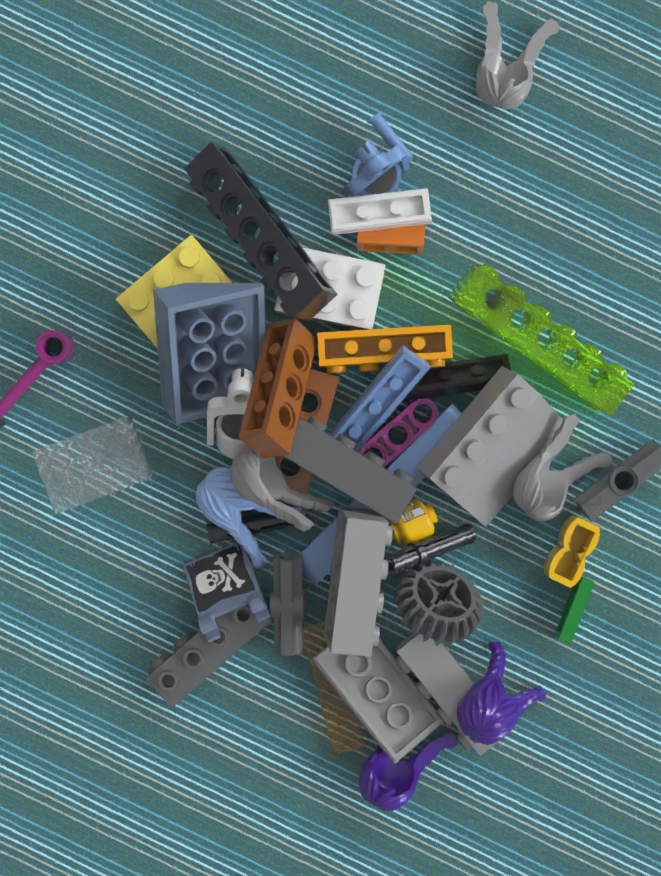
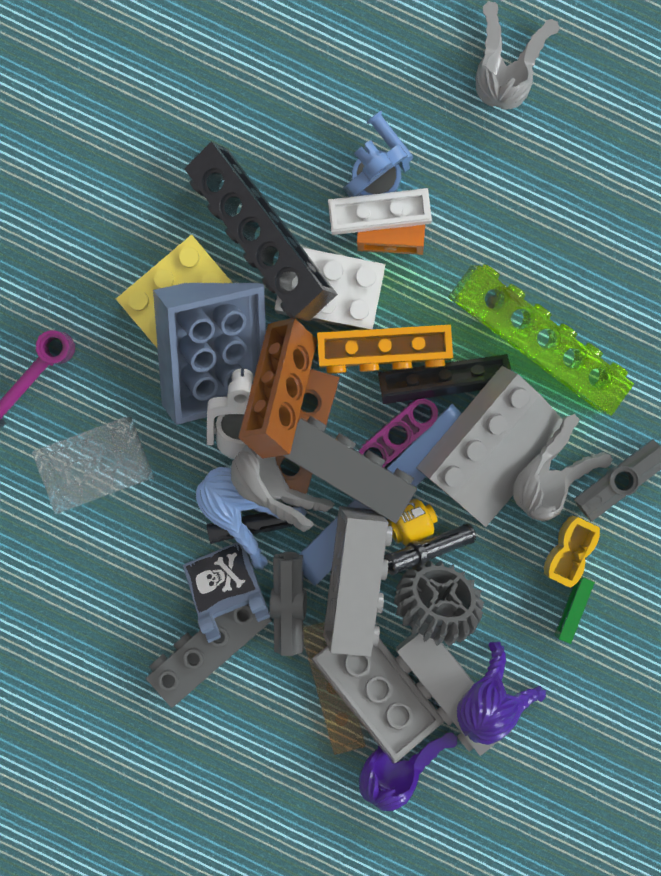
(381, 397): medium blue tile -> none

